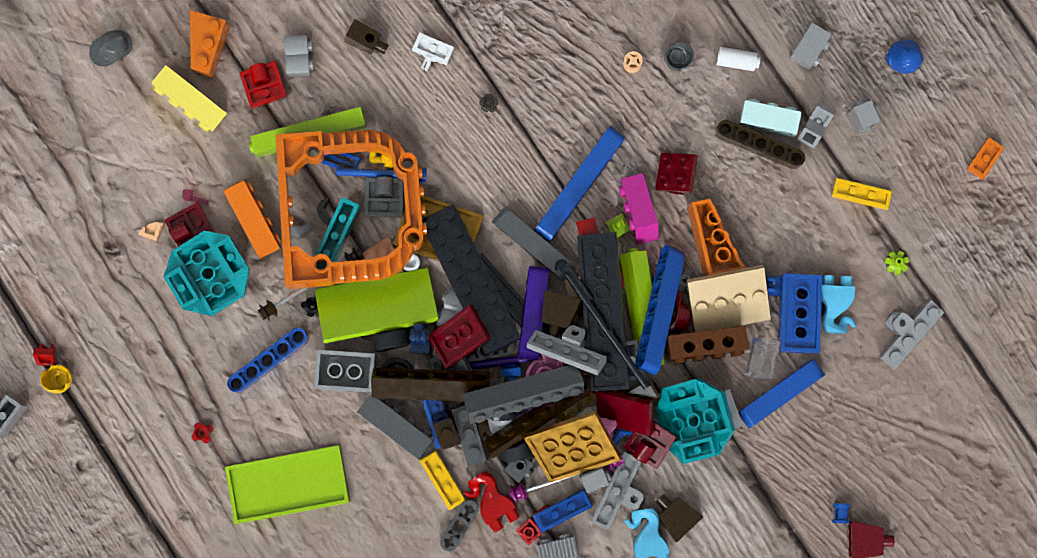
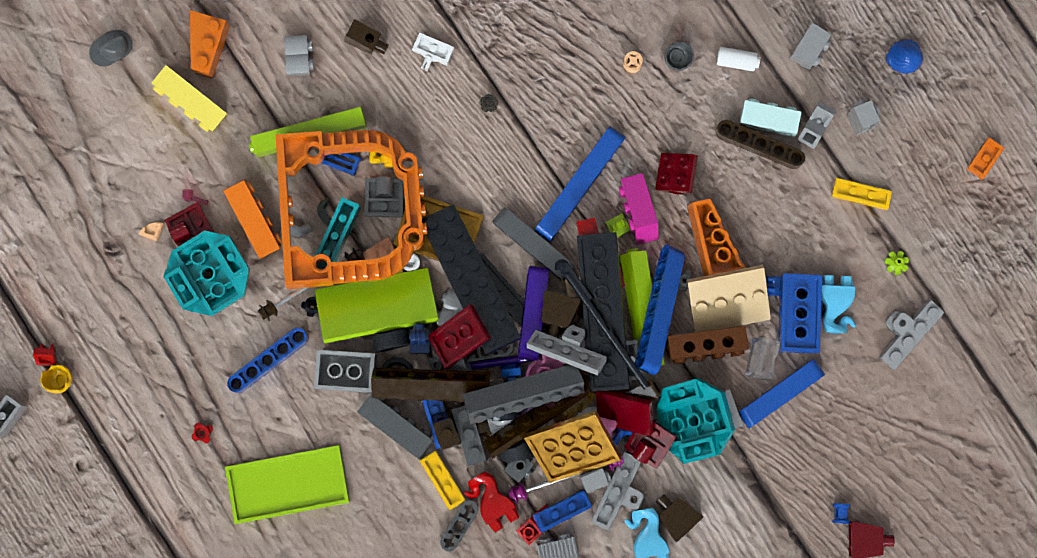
(263, 84): red plate -> none
(374, 173): blue piece -> none
(681, 315): dark red piece -> none

